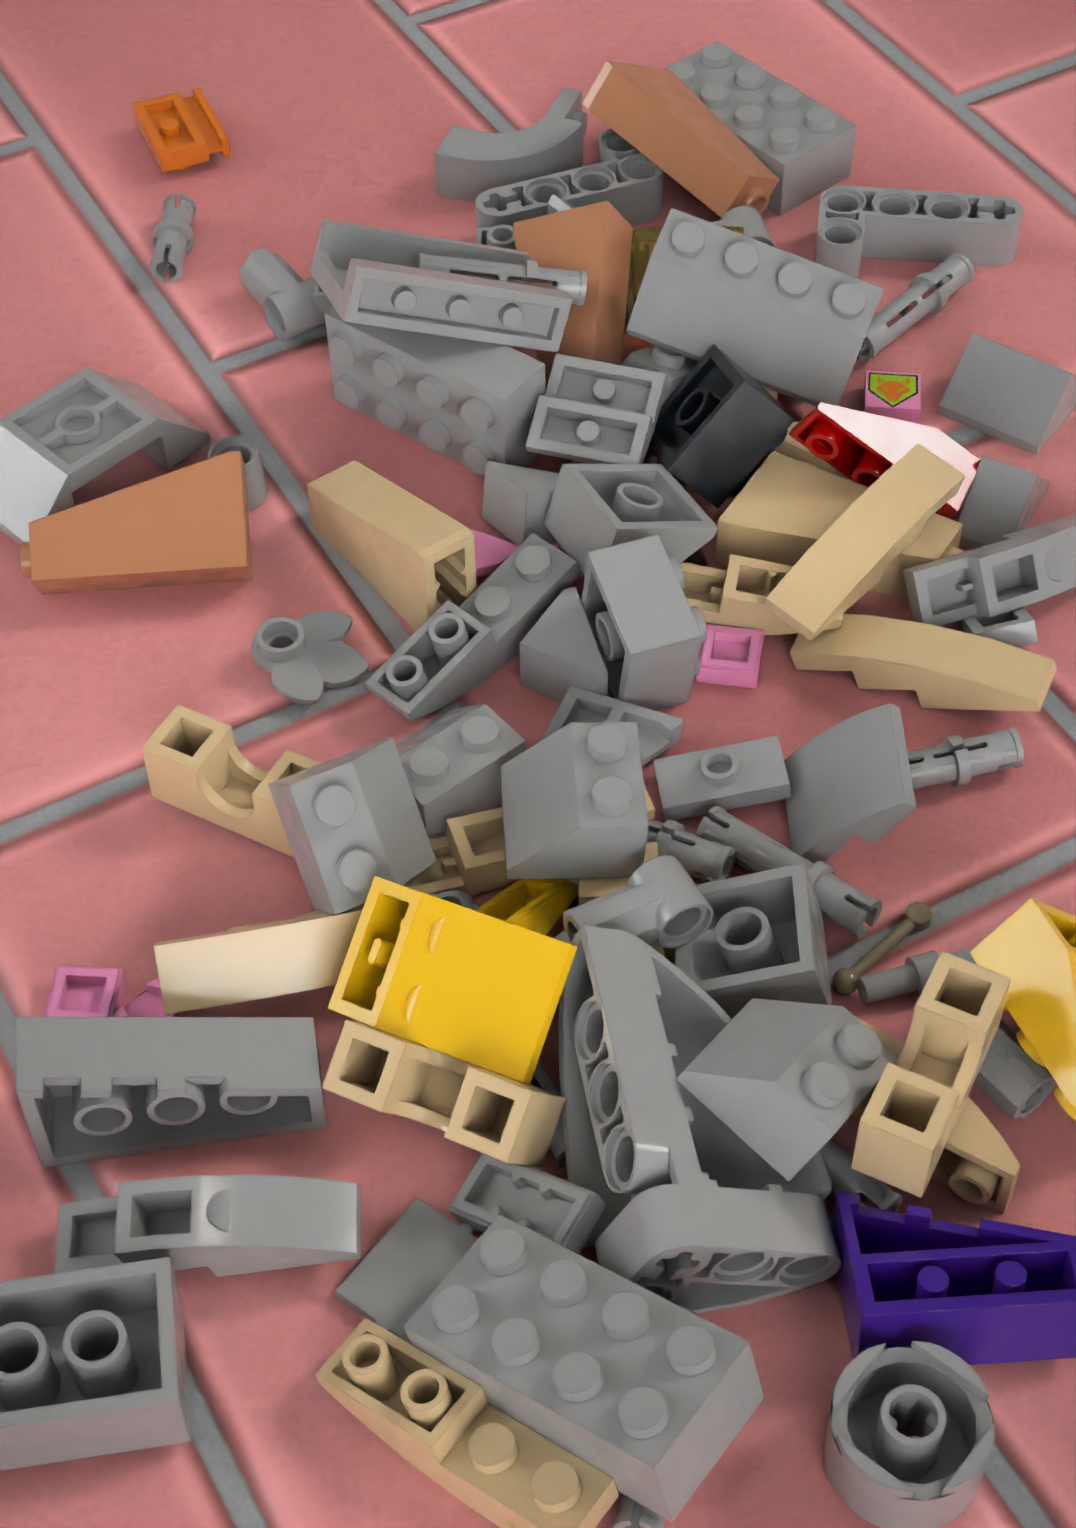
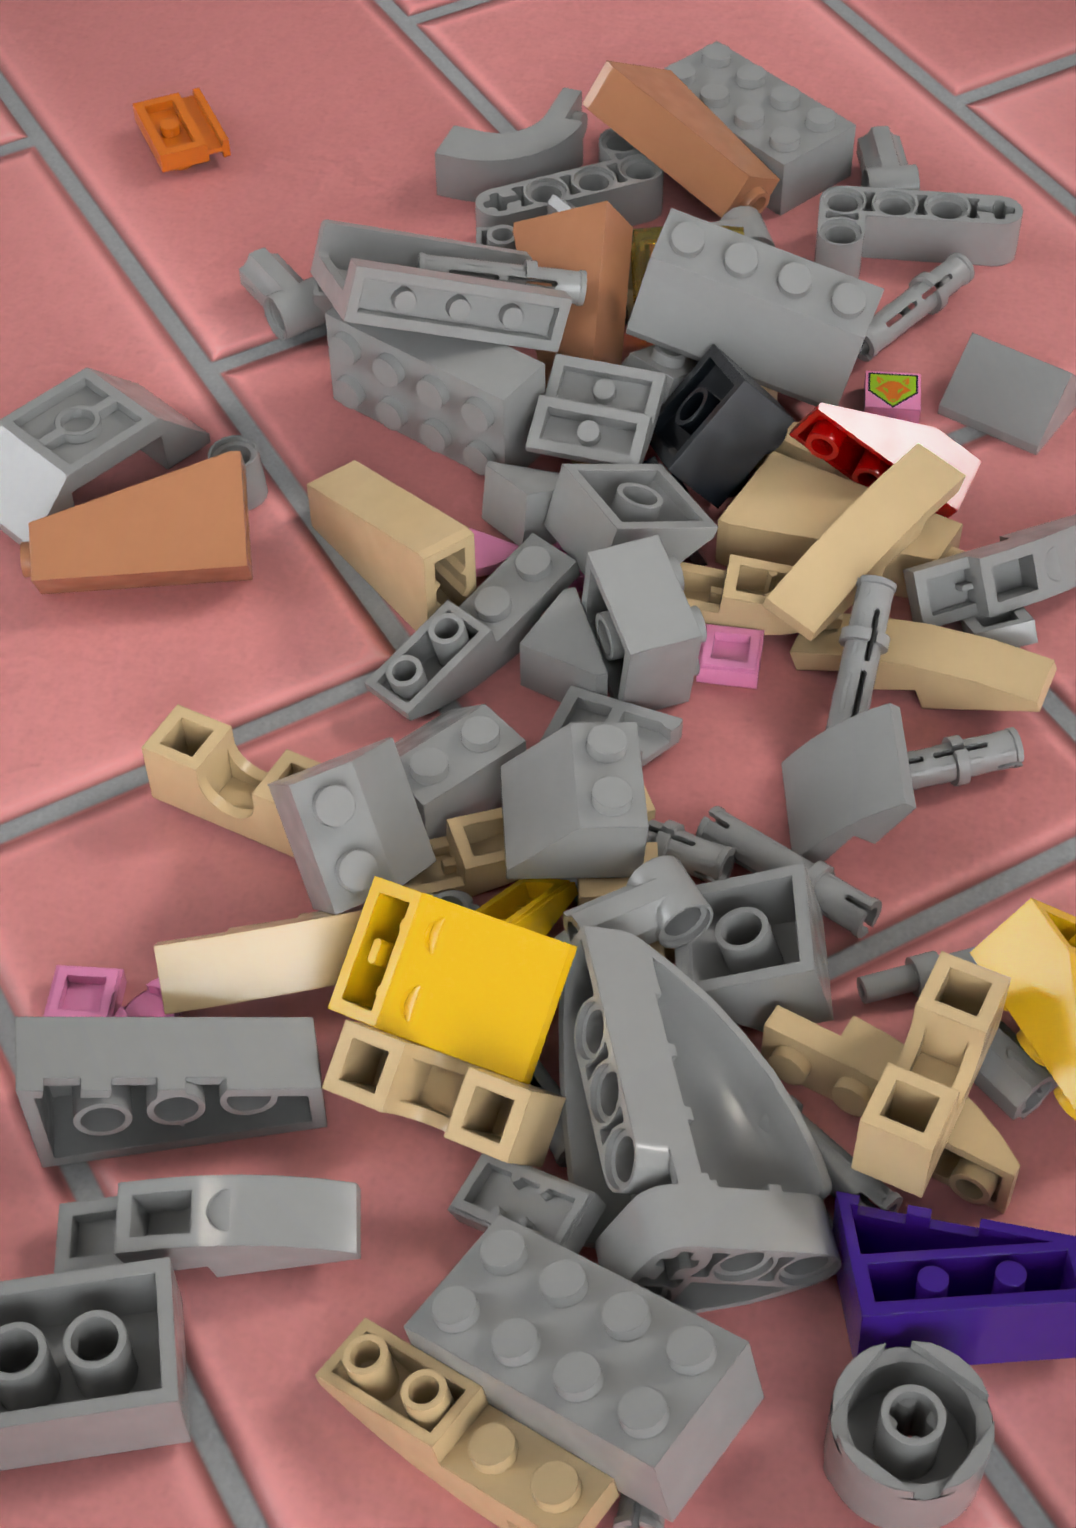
(173, 238): light grey pin -> none
(308, 655): light grey plate -> none
(405, 1267): light grey piece -> none
(722, 777): light grey plate -> none
(787, 1076): light grey slope -> none
(863, 645): none -> light grey pin
(884, 161): none -> light grey piece
(916, 918): dark tan hinge -> none
(999, 502): light grey slope -> none

